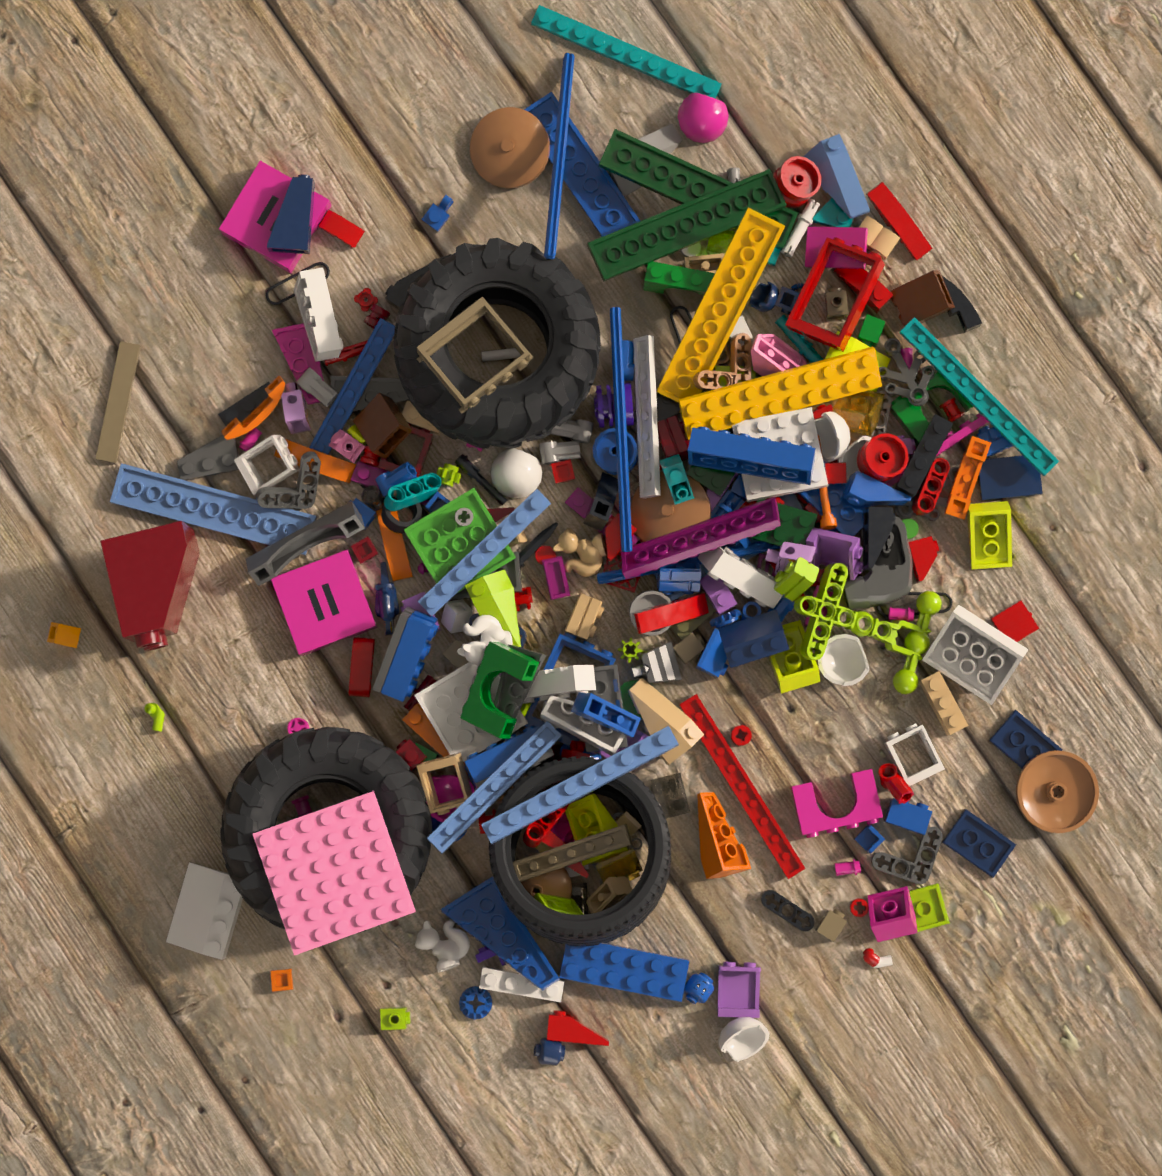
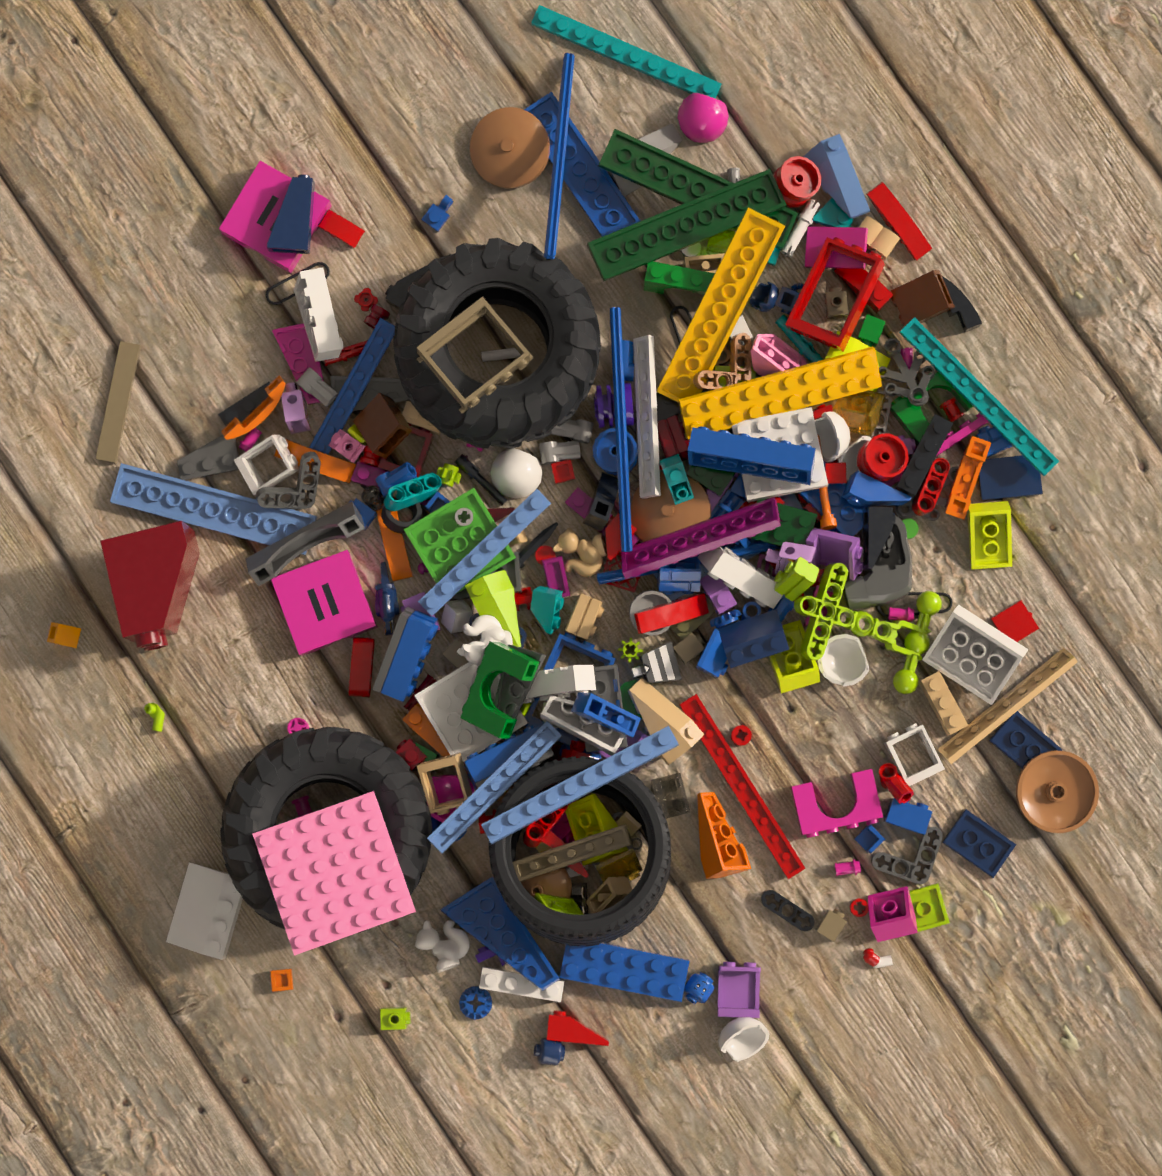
(364, 550): dark red tile -> none
(546, 607): none -> teal slope
(923, 555): red slope -> none
(1007, 705): none -> tan plate

